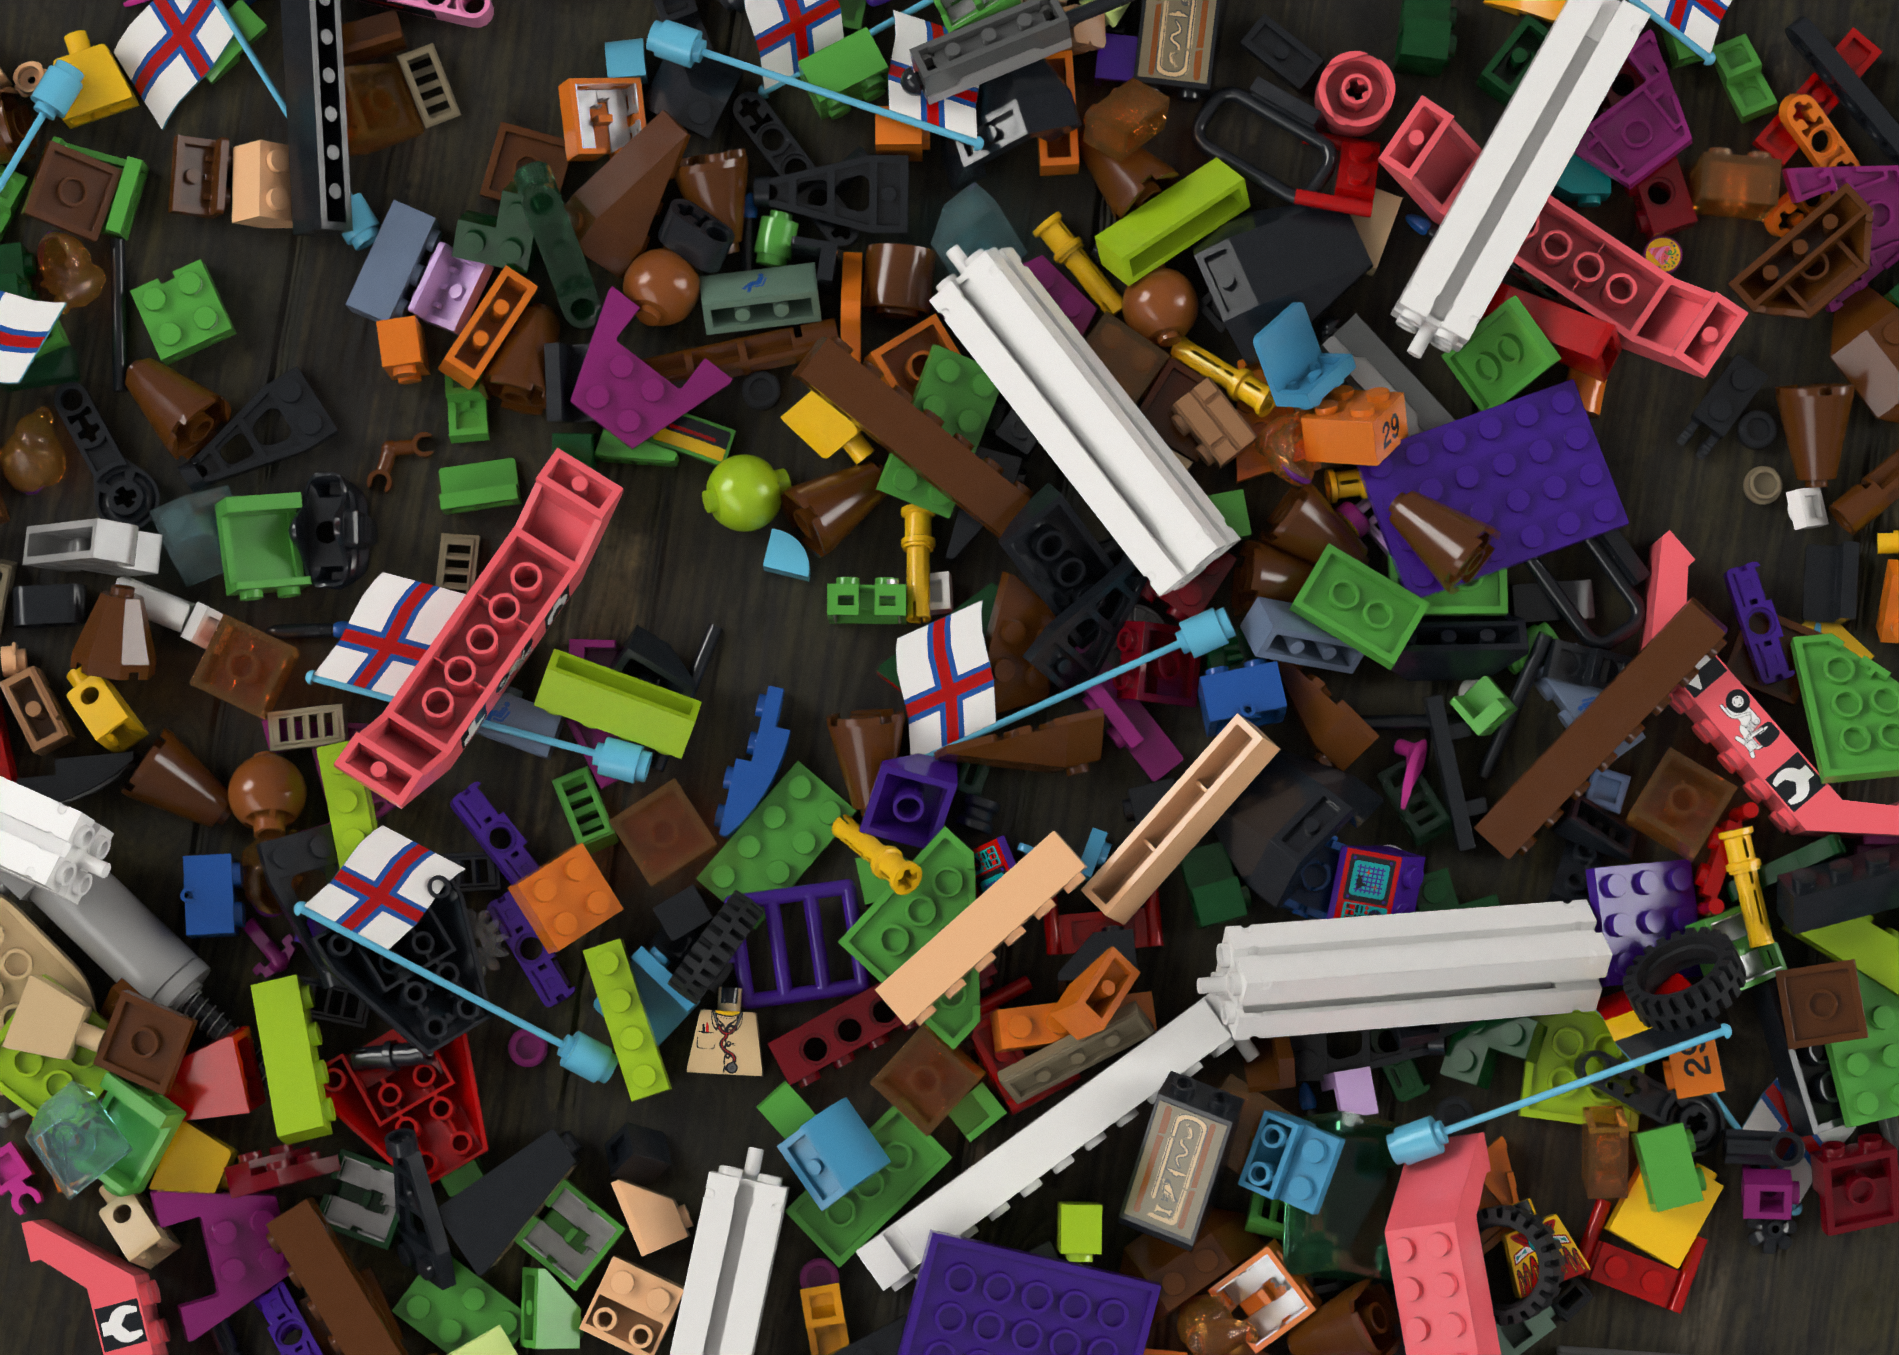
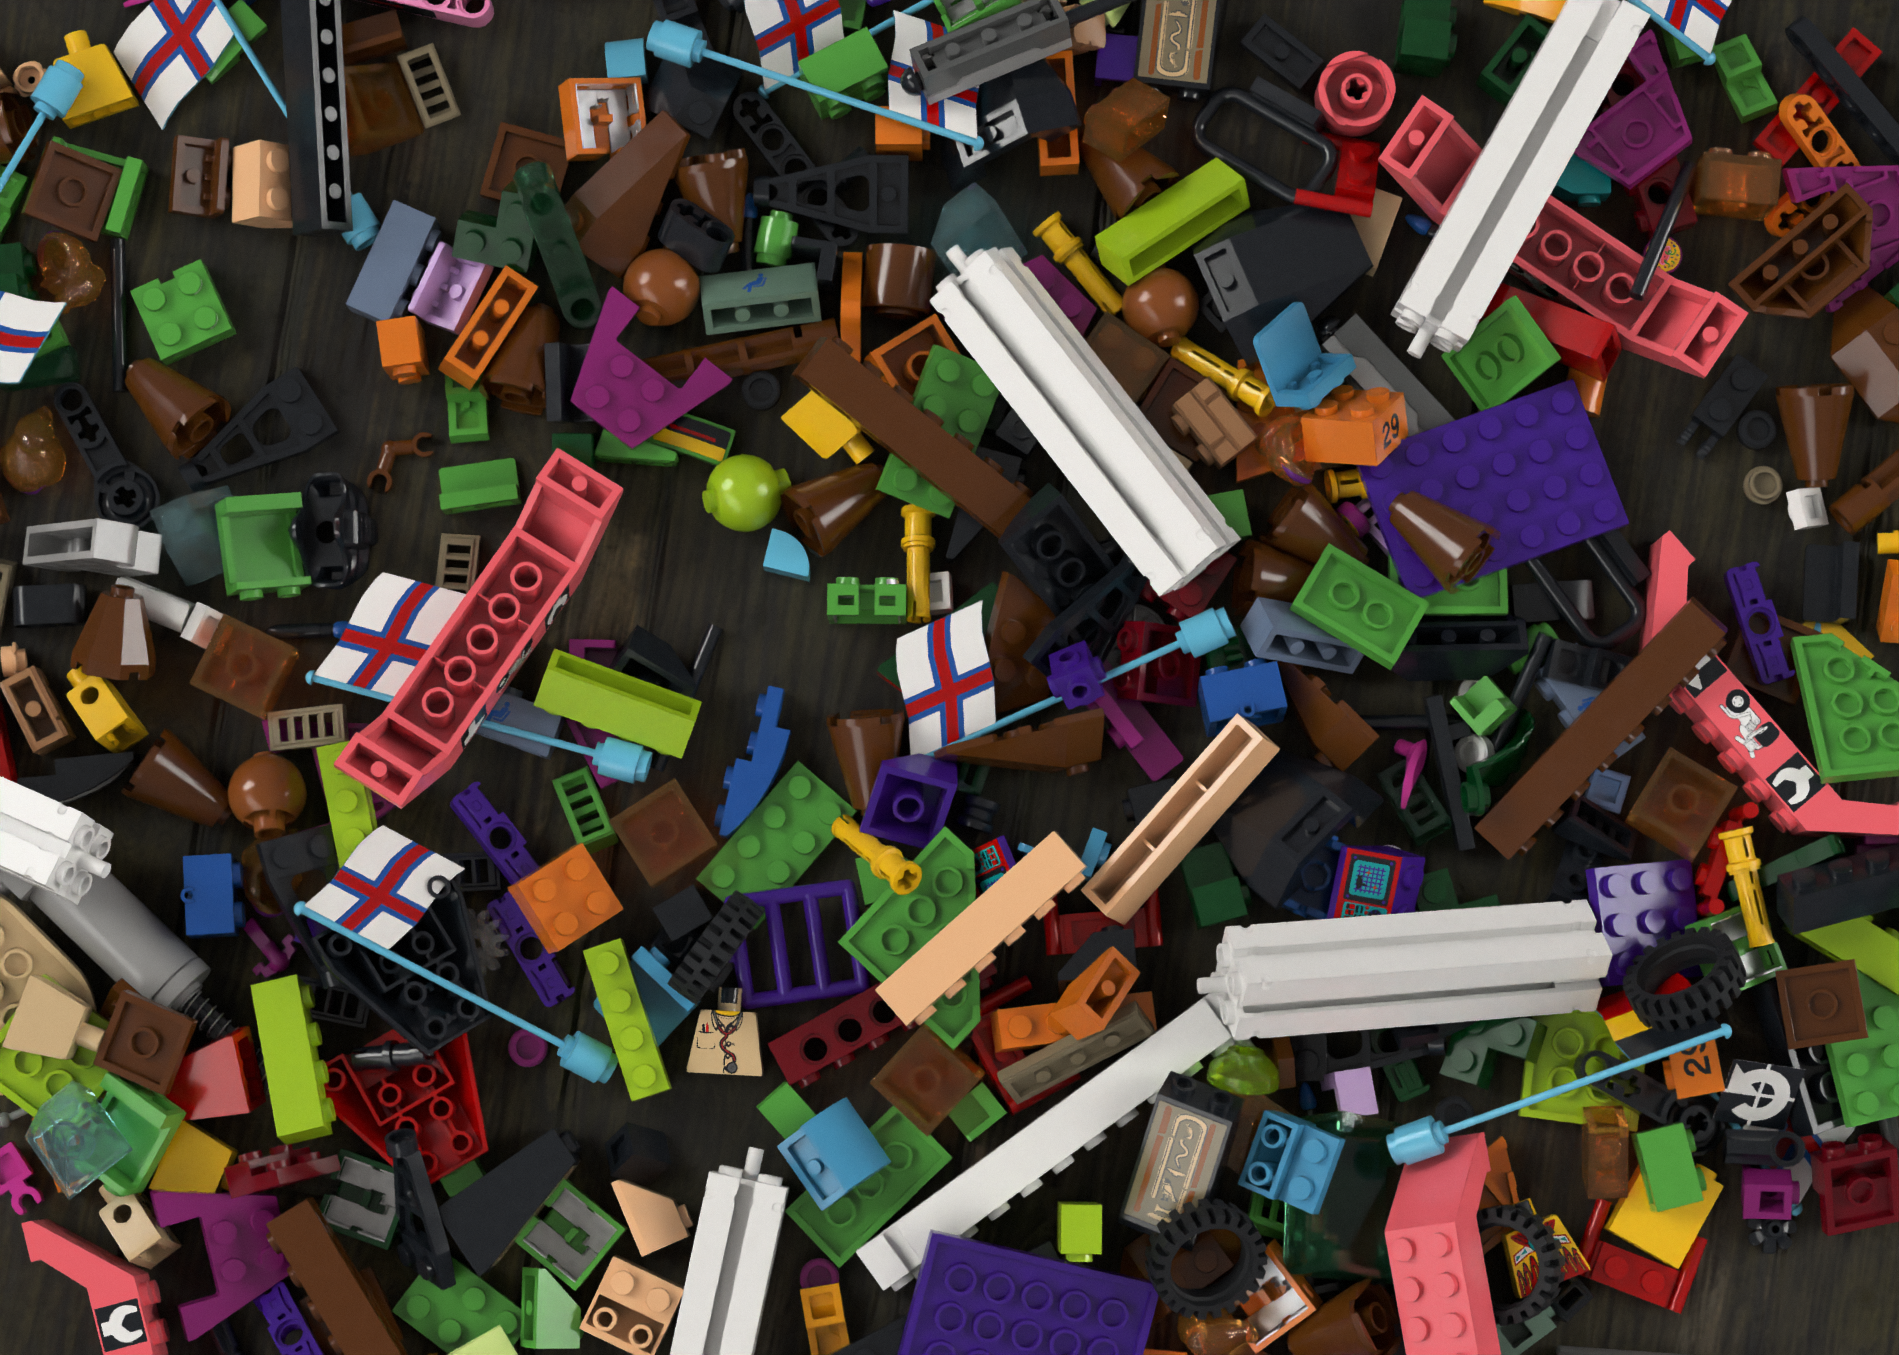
(1076, 675): none -> dark purple brick
(1232, 1286): none -> black tyre
(1243, 1071): none -> clear neon green piece
(1472, 749): none -> white tile
(1496, 769): none -> dark green plant
(1663, 231): none -> black bar
(1758, 1094): none -> sticker

